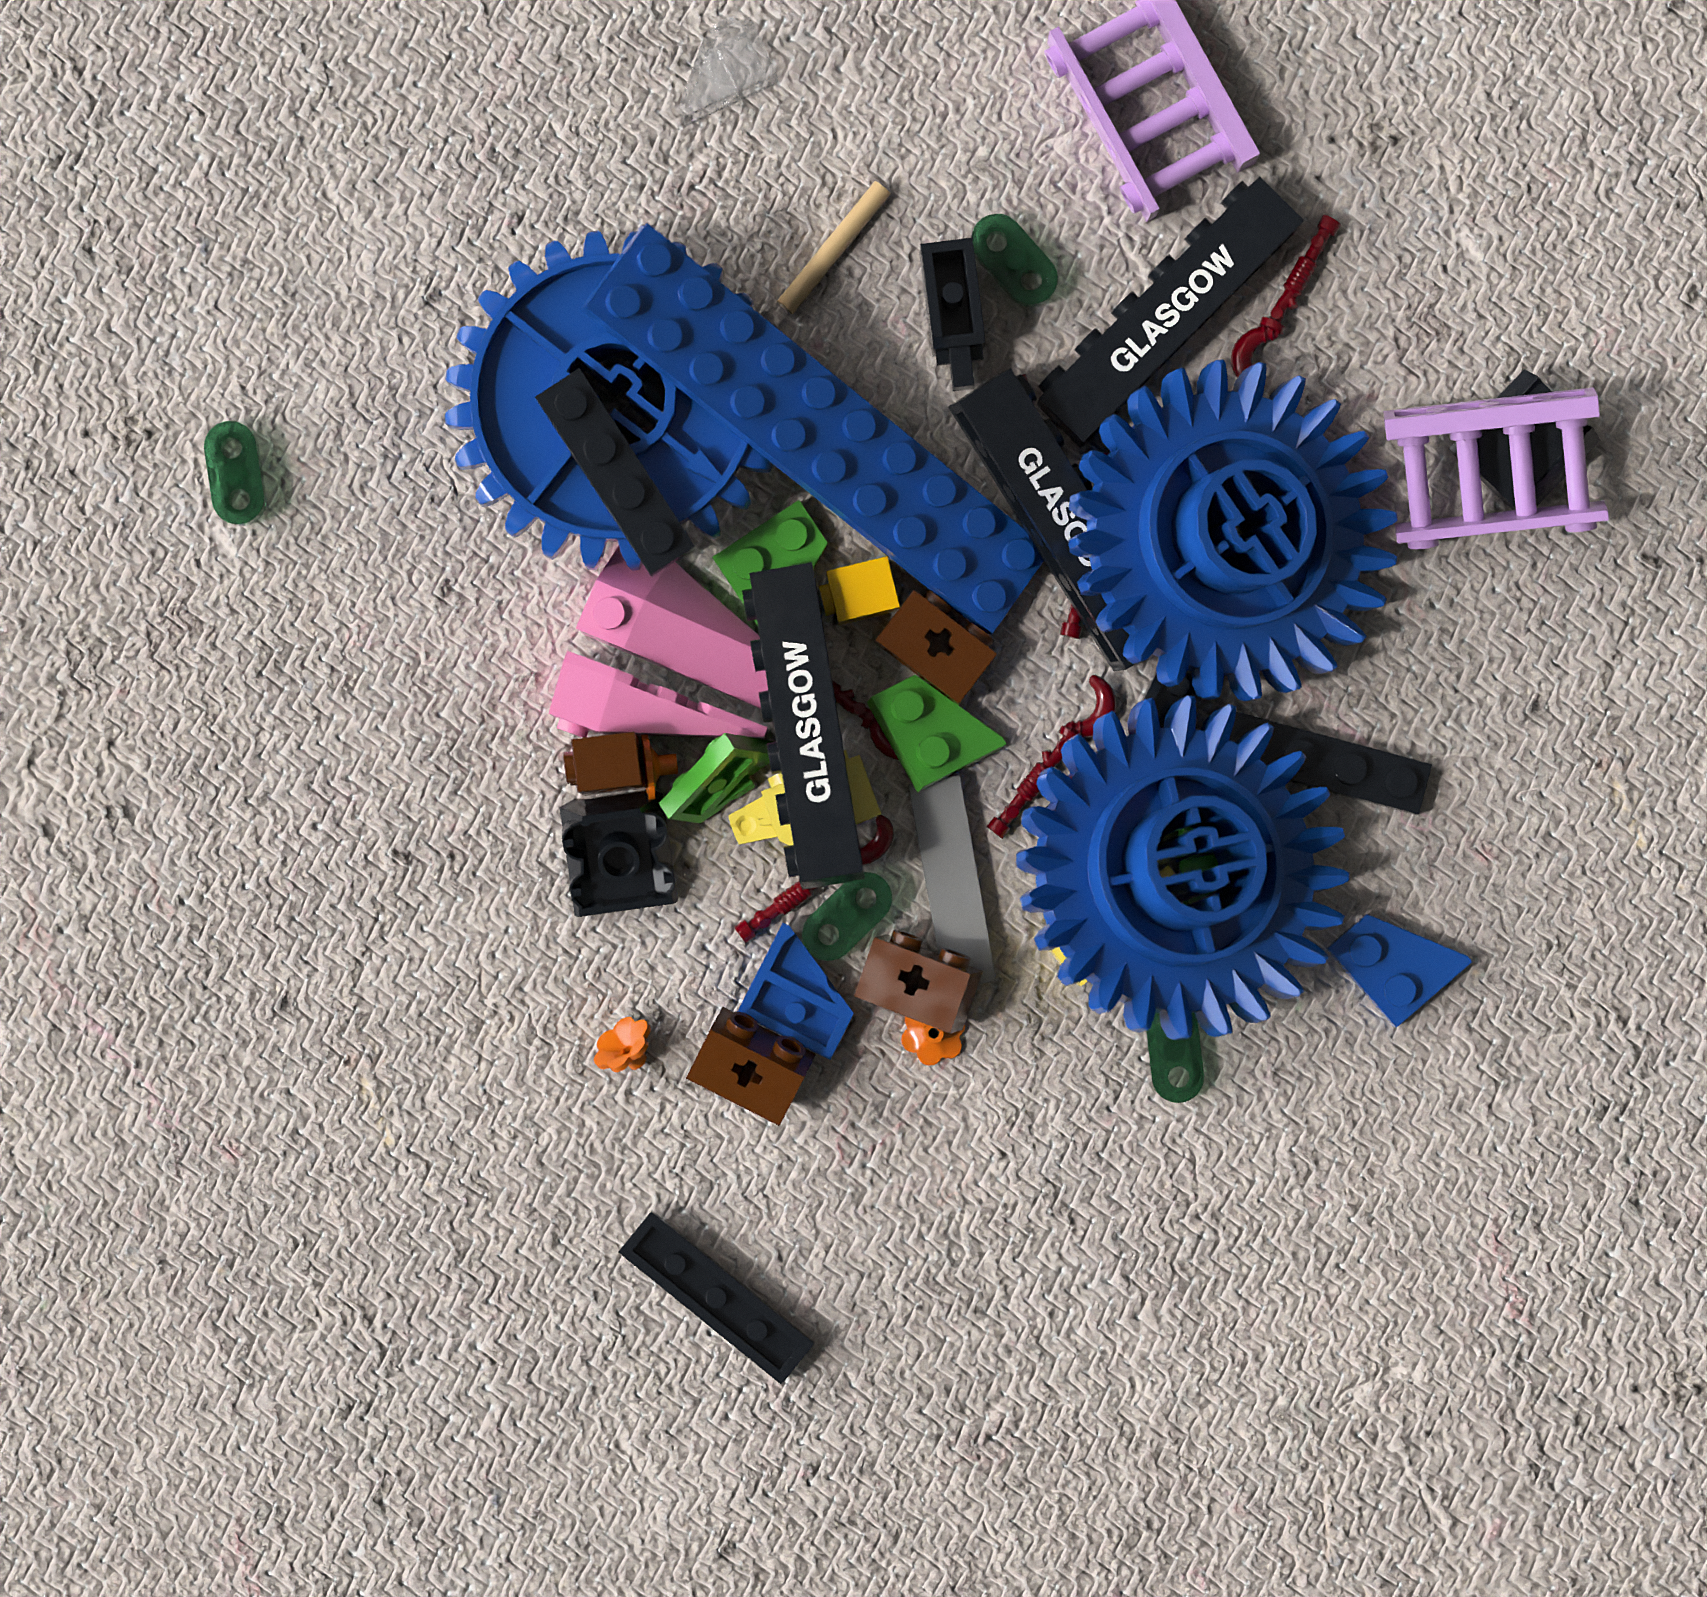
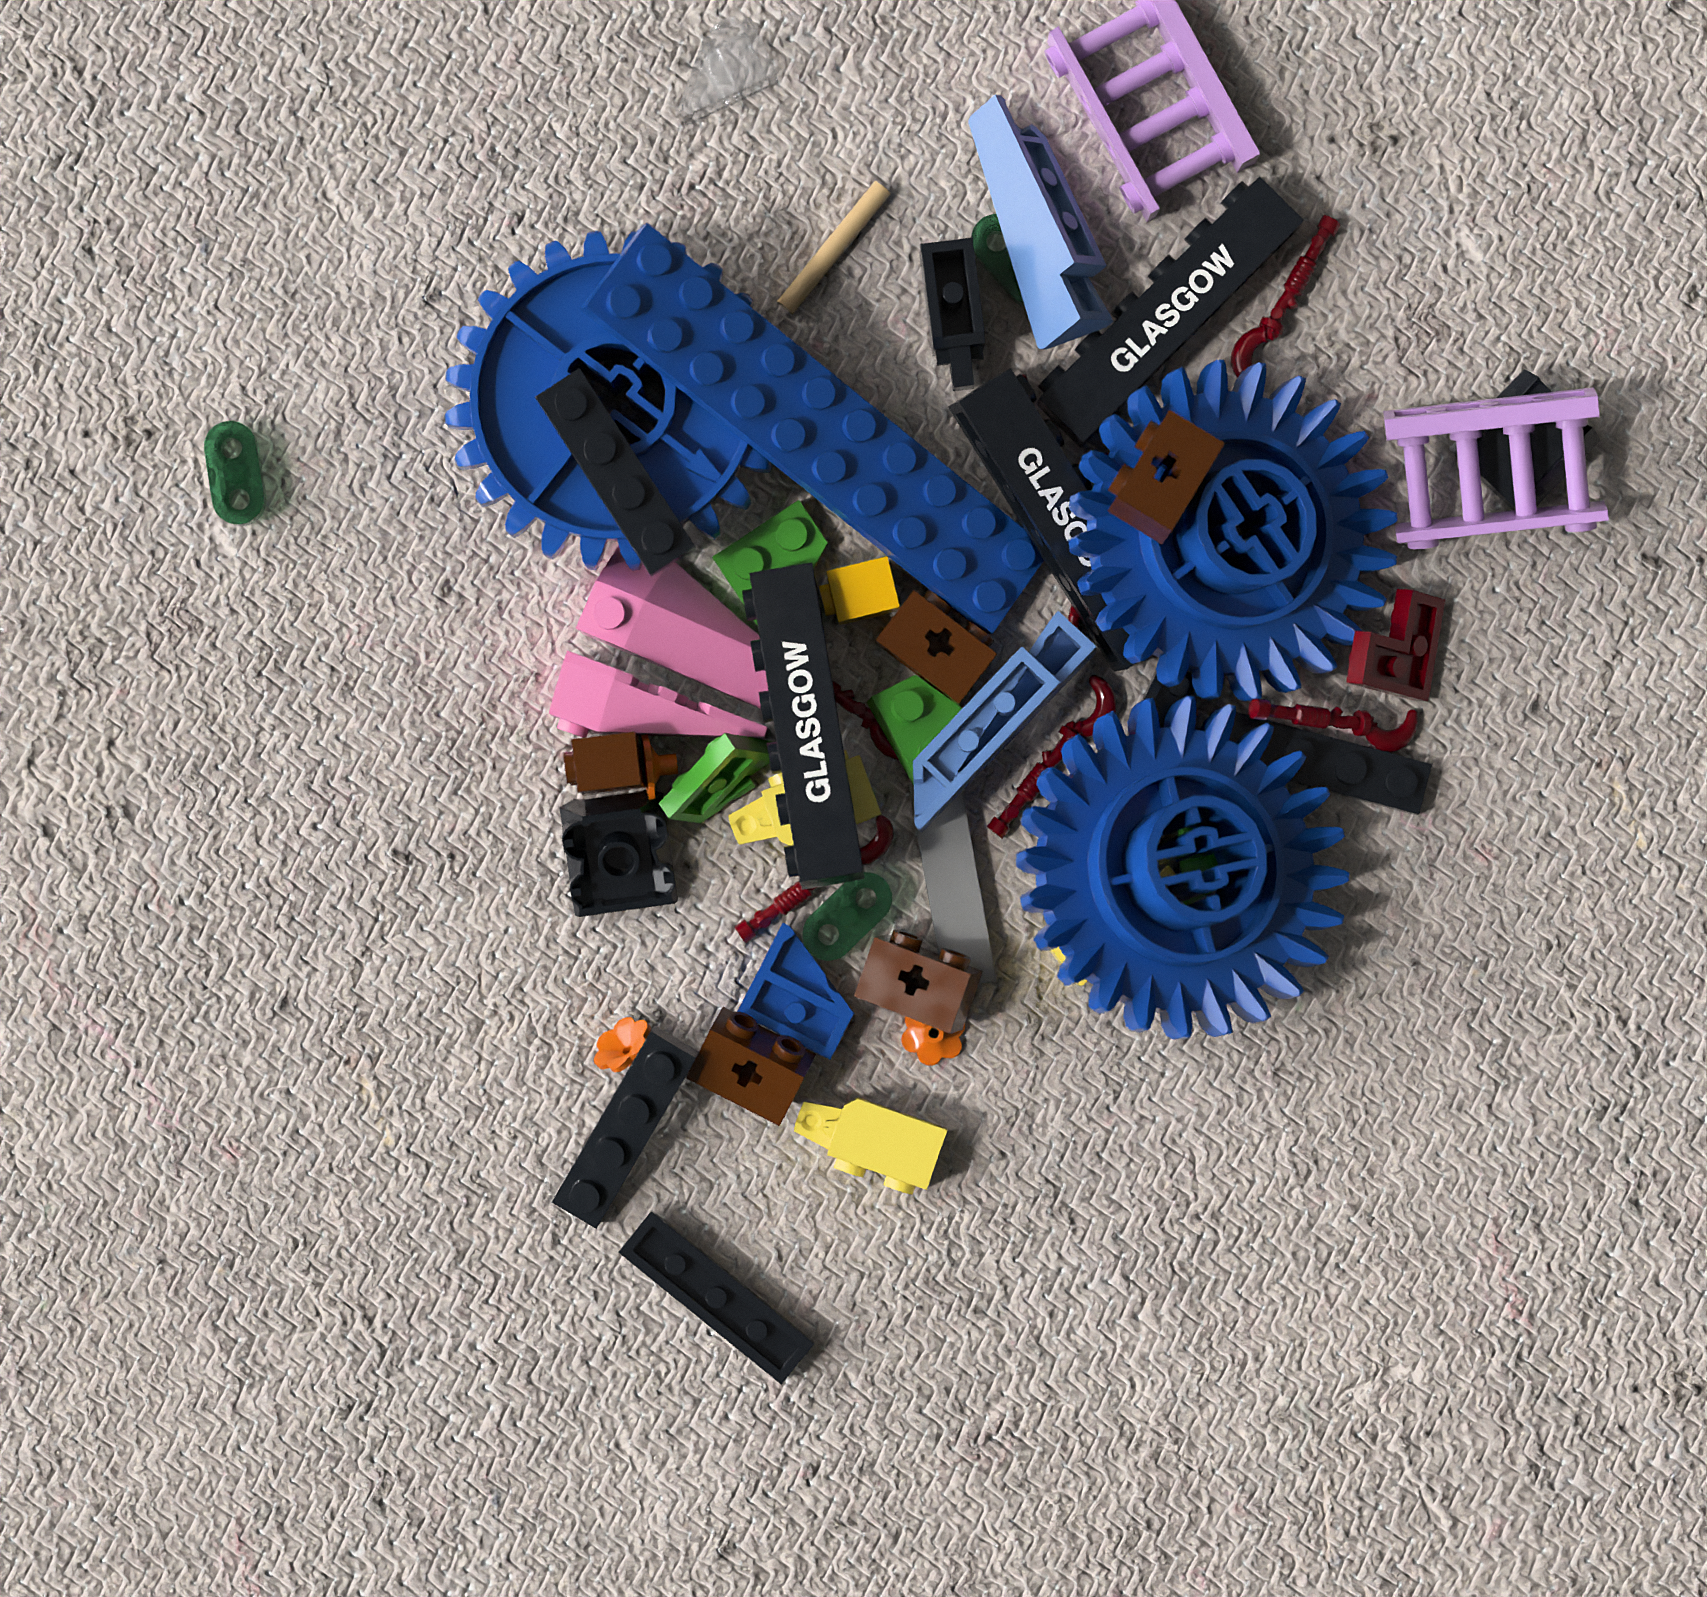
(625, 1127): none -> black plate
(875, 1139): none -> light yellow hinge
(996, 716): none -> medium blue wedge
(1041, 227): none -> wedge
(1169, 1053): clear green plate -> none
(1183, 452): none -> reddish brown brick
(1360, 723): none -> dark red piece
(1395, 966): blue wing -> none
(1405, 659): none -> dark red plate

